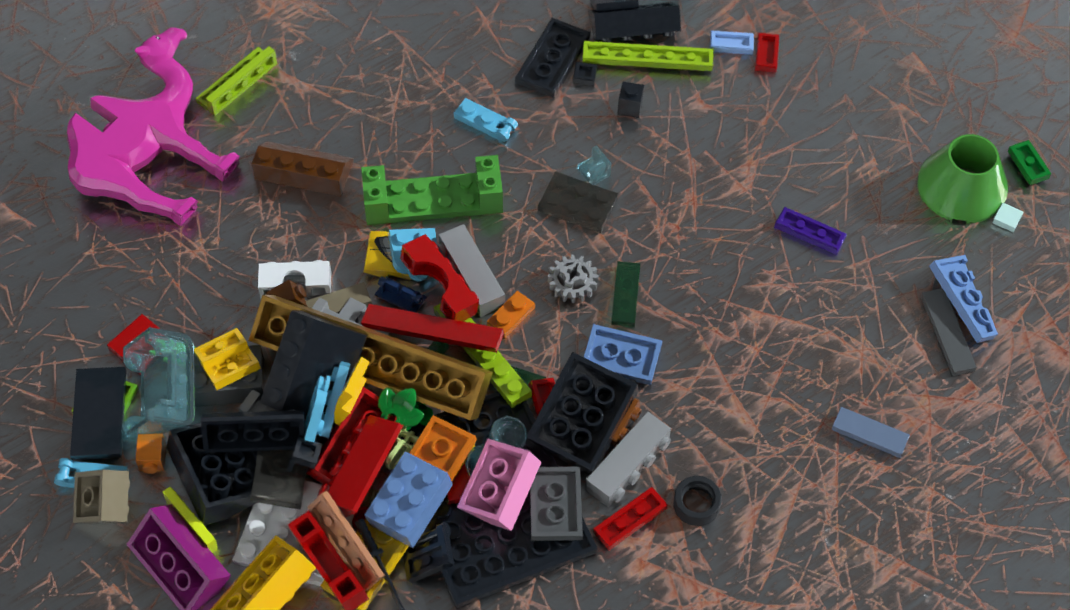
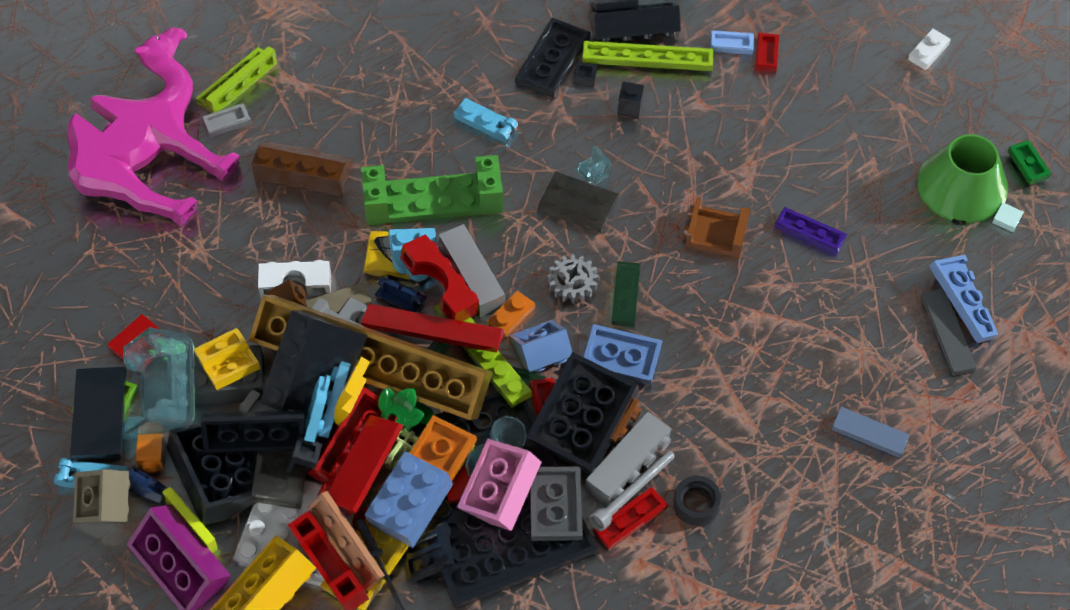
(146, 485): none -> dark blue hinge
(226, 120): none -> light grey tile
(541, 346): none -> medium blue slope
(602, 517): none -> light grey piece
(716, 230): none -> dark orange panel
(929, 49): none -> white plate

